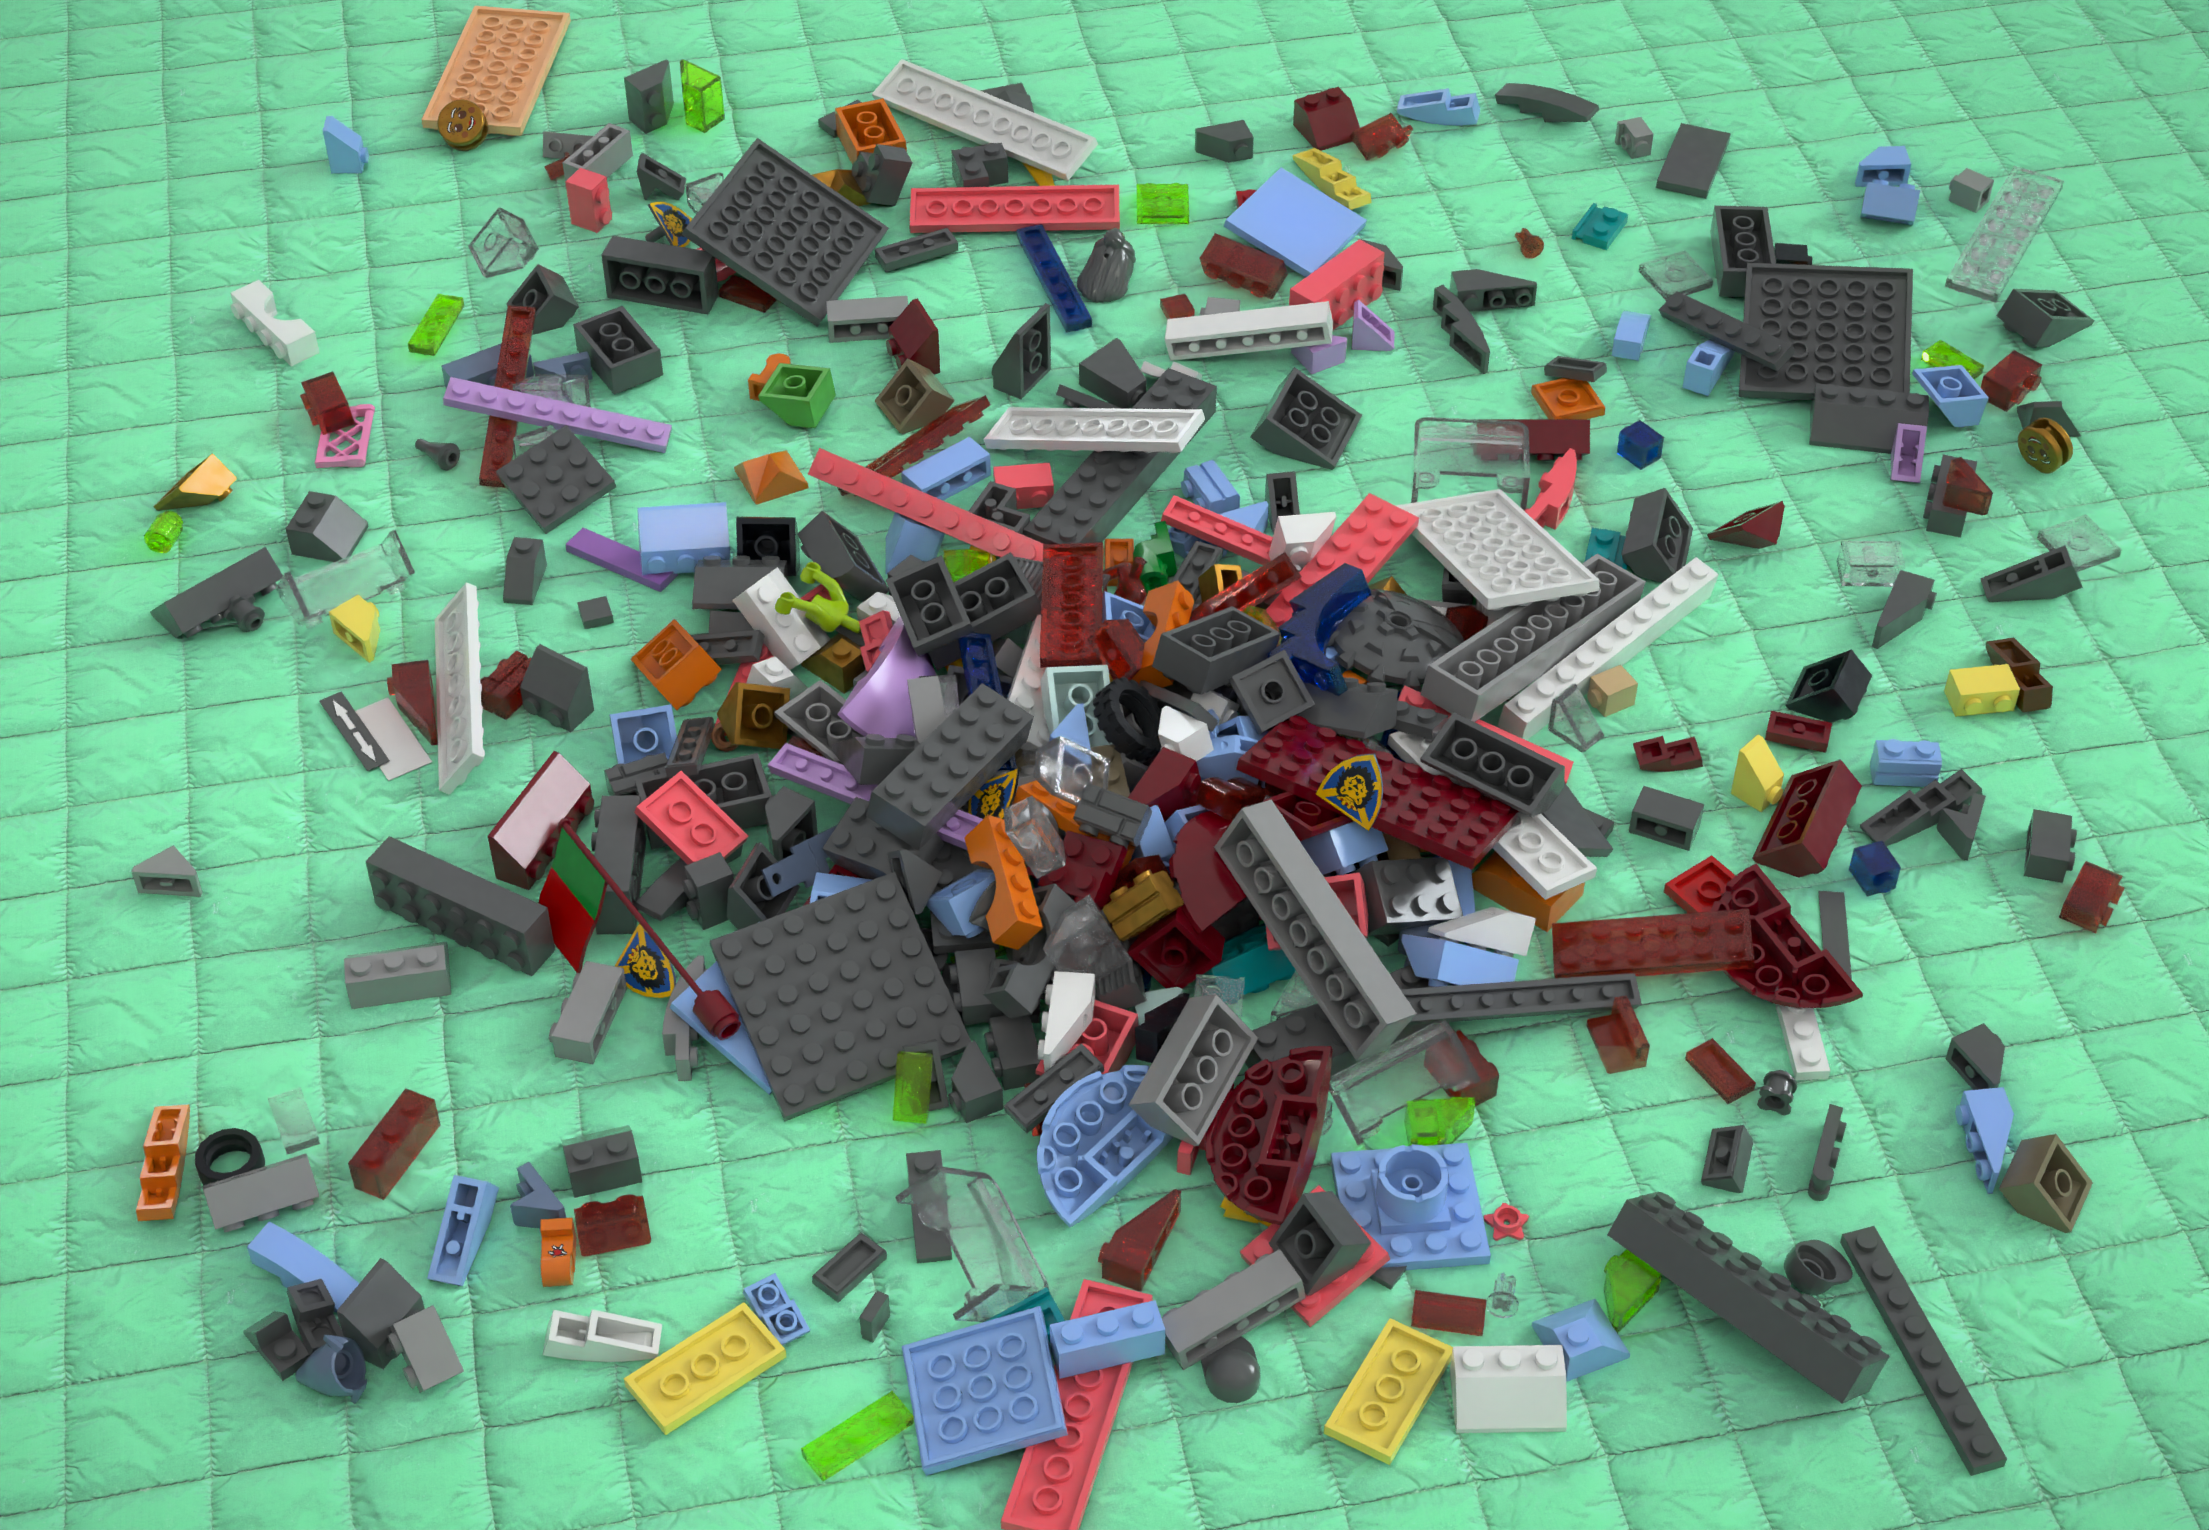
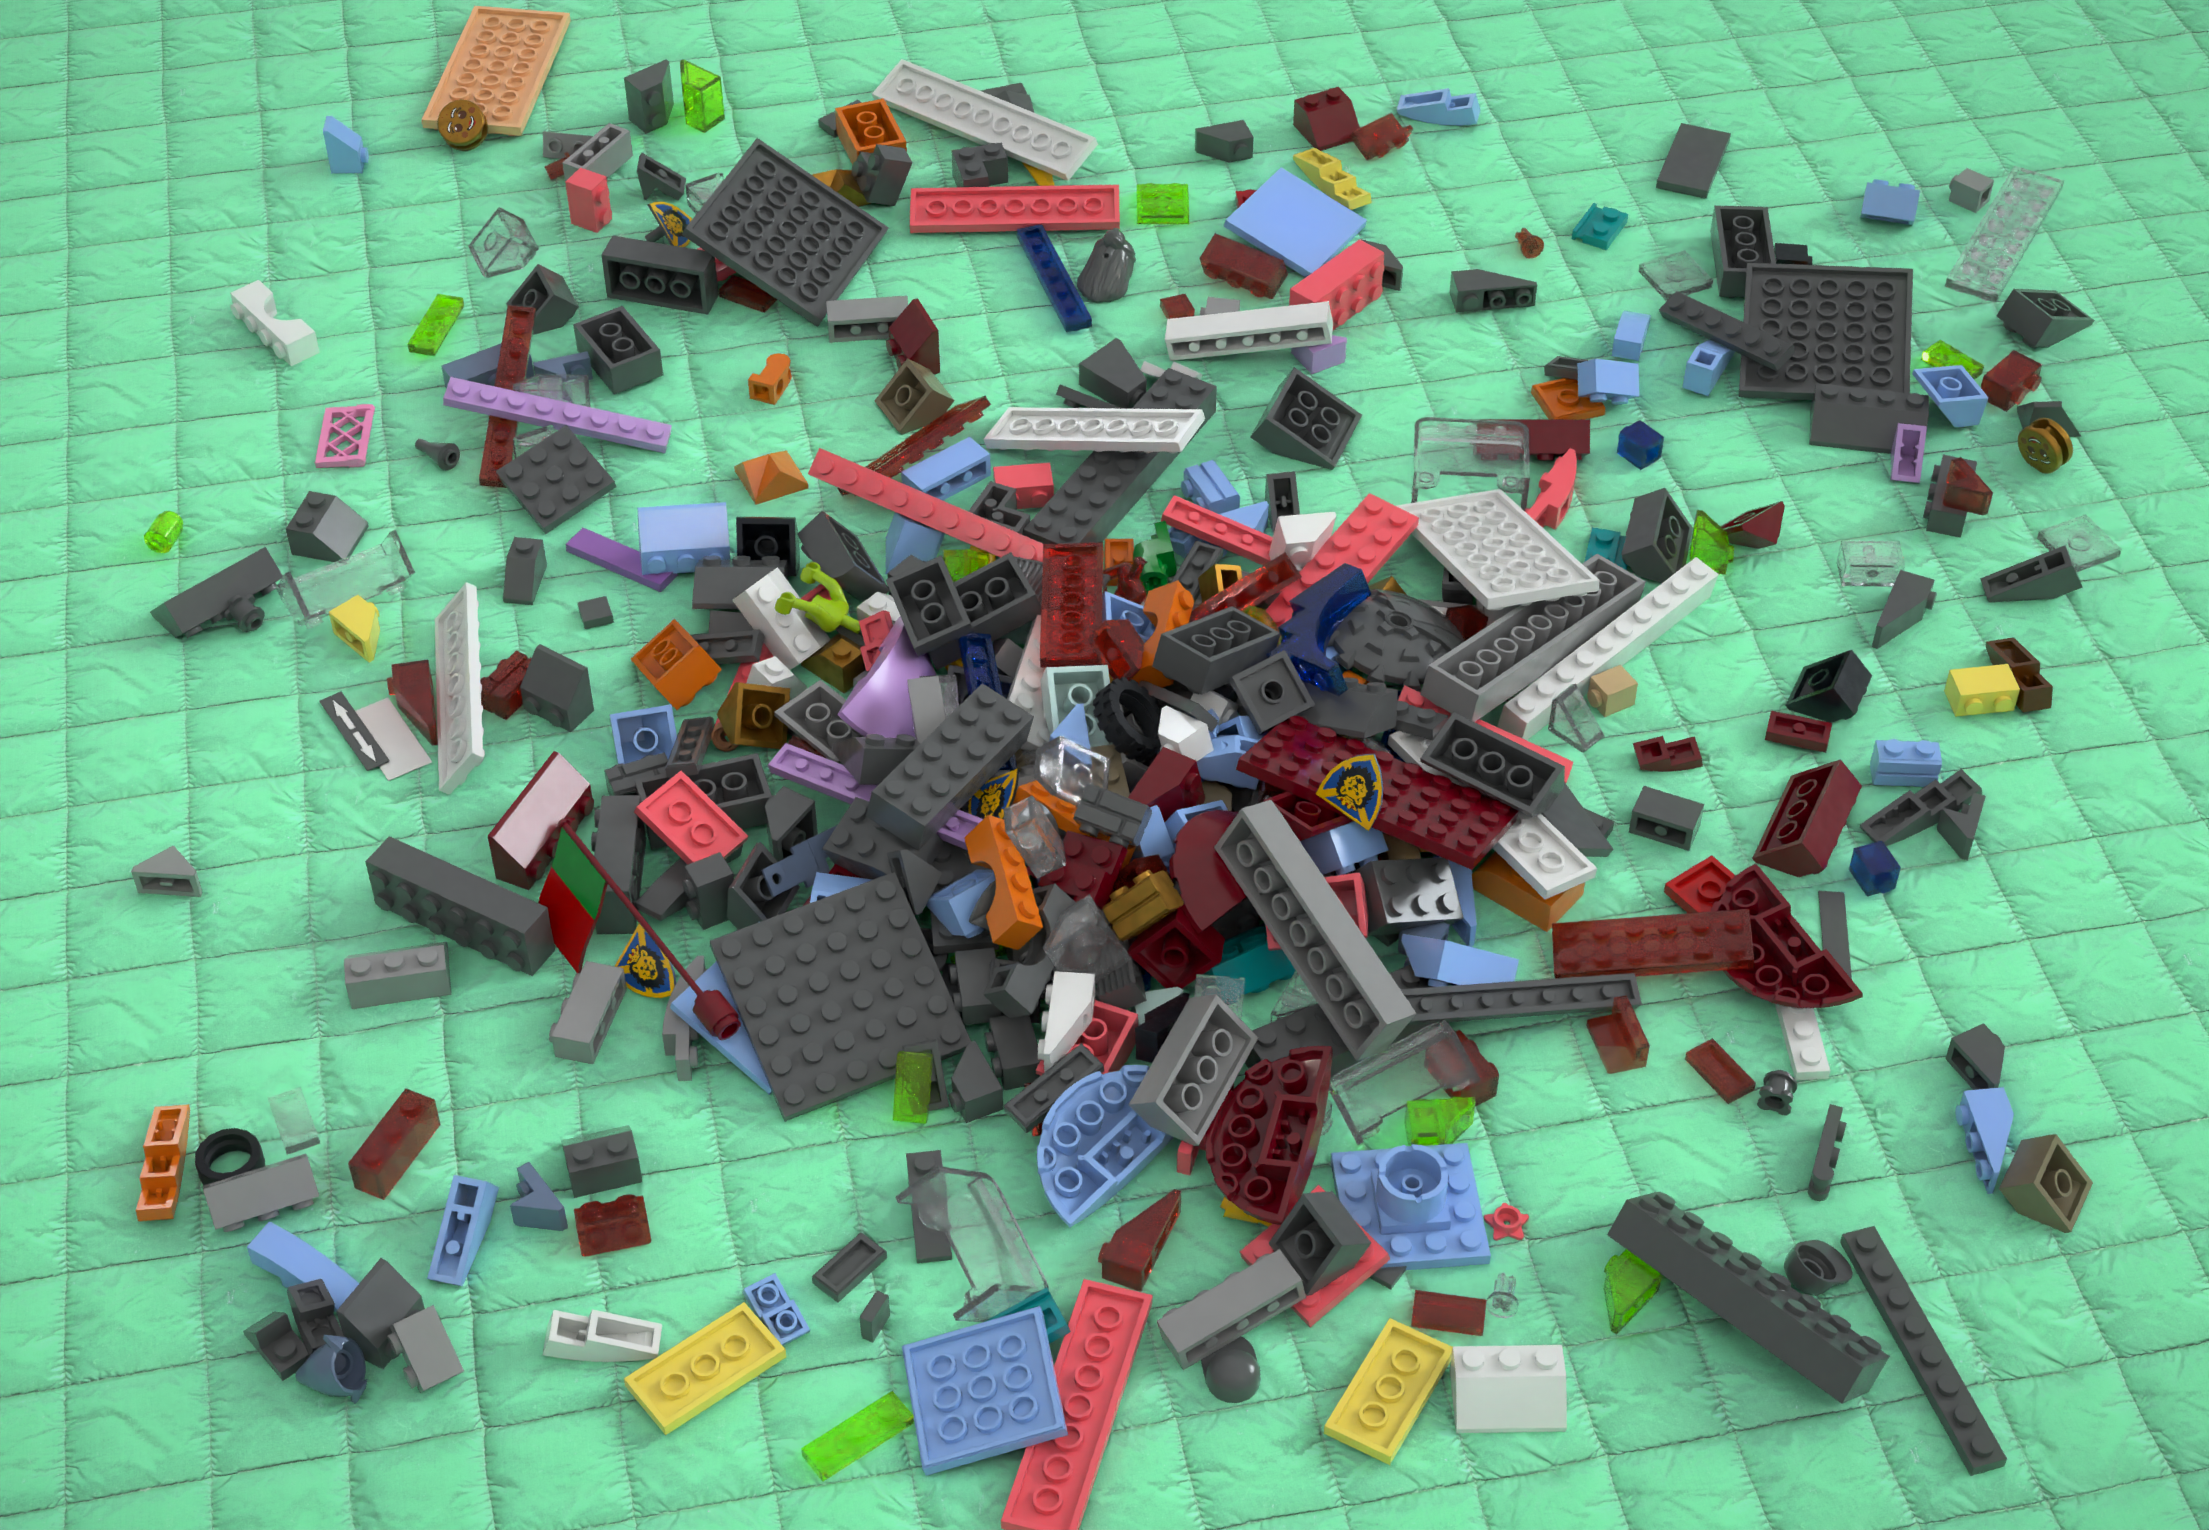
(199, 486): slope -> none
(326, 403): clear red brick -> none
(558, 1251): orange leg -> none
(799, 393): bright green slope -> none
(916, 249): dark grey plate -> none
(1025, 356): dark grey slope -> none
(1107, 1339): light blue brick -> none
(1229, 796): clear red brick -> none
(1370, 331): lavender slope -> none
(1463, 329): dark grey slope -> none
(1491, 928): white slope -> none
(1552, 103): dark grey slope -> none
(1586, 1338): light blue slope -> none
(1608, 380): none -> light blue brick
(1634, 137): light grey brick -> none
(1710, 543): none -> clear neon green slope
(1727, 1158): dark grey slope -> none
(1757, 775): light yellow slope -> none
(1886, 164): light blue slope -> none
(2049, 846): dark grey brick -> none
(2091, 897): clear red brick -> none

